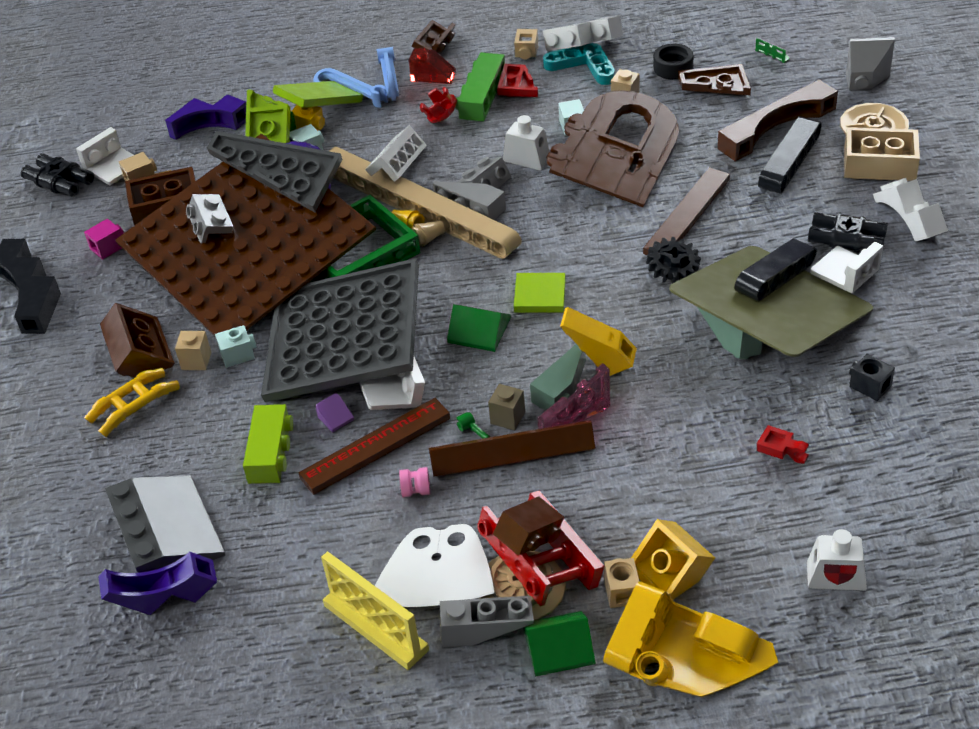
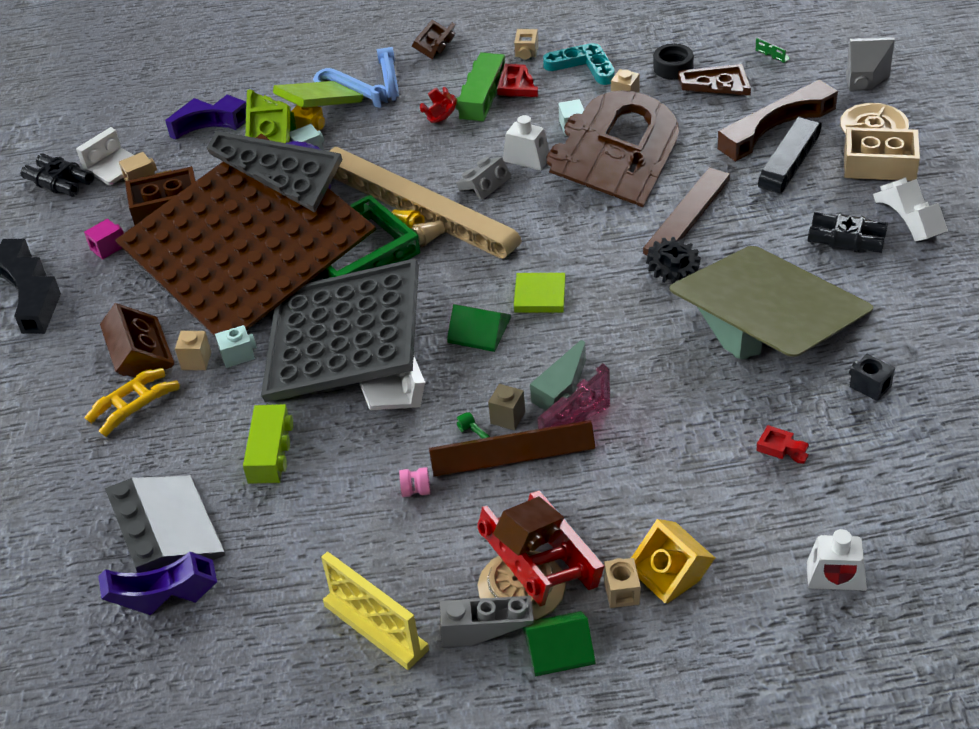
(208, 215): light grey bracket -> none
(334, 412): medium lavender slope -> none
(374, 446): reddish brown tile -> none
(396, 148): white fence -> none
(420, 582): white piece -> none
(430, 67): clear red slope -> none
(475, 196): light grey slope -> none
(583, 33): white arch -> none
(599, 341): yellow slope -> none
(694, 649): yellow panel -> none
(775, 269): black beam -> none
(847, 268): white bracket -> none

